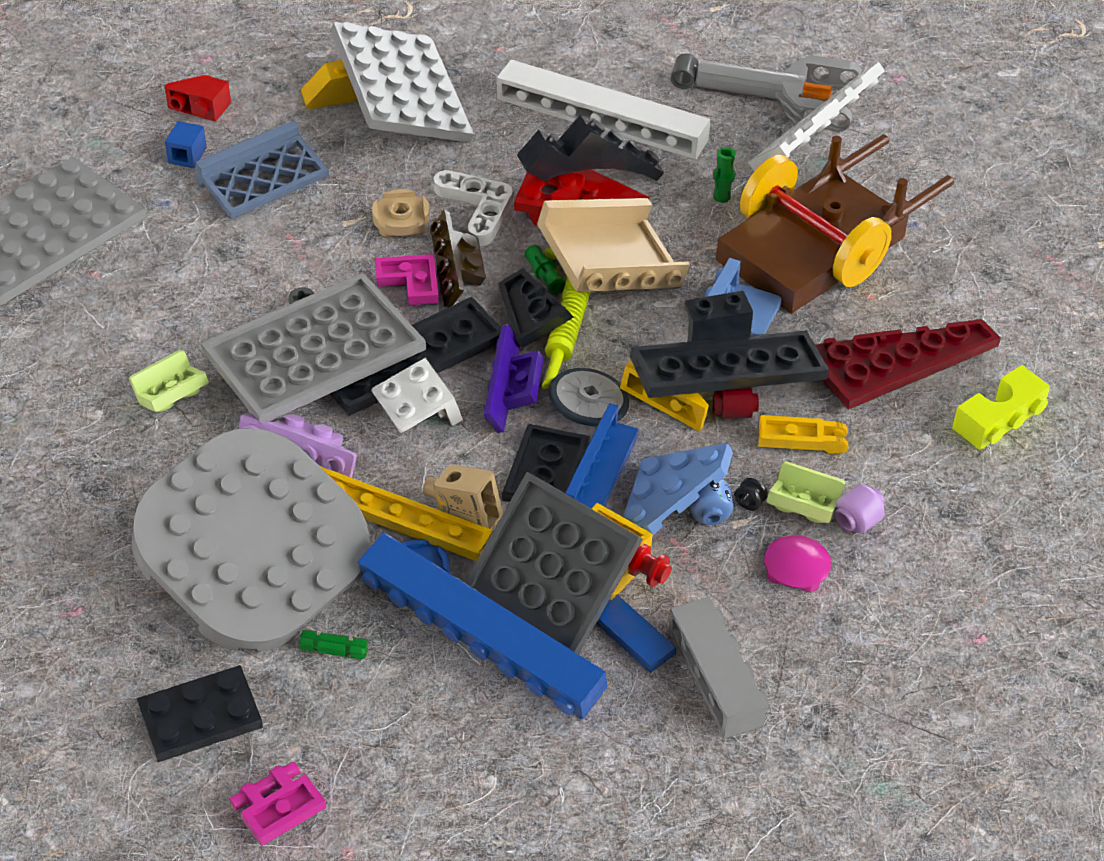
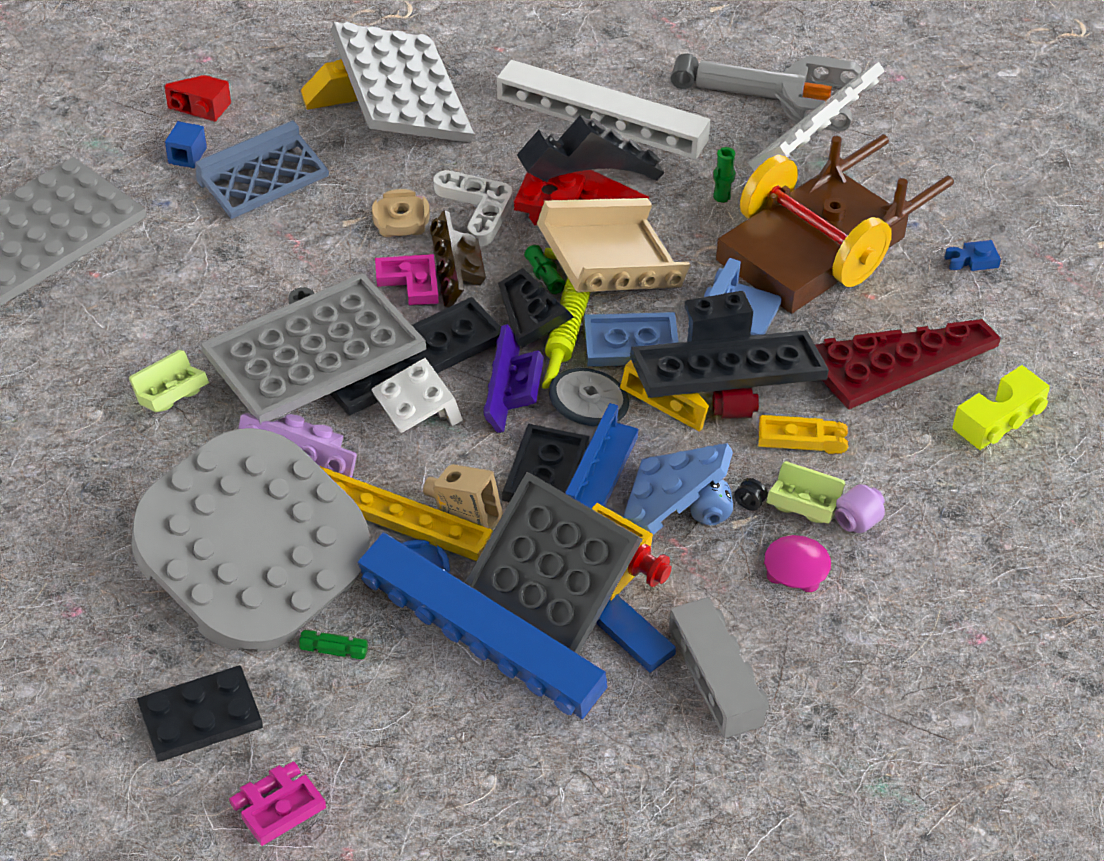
(612, 335): none -> medium blue plate
(977, 255): none -> blue plate

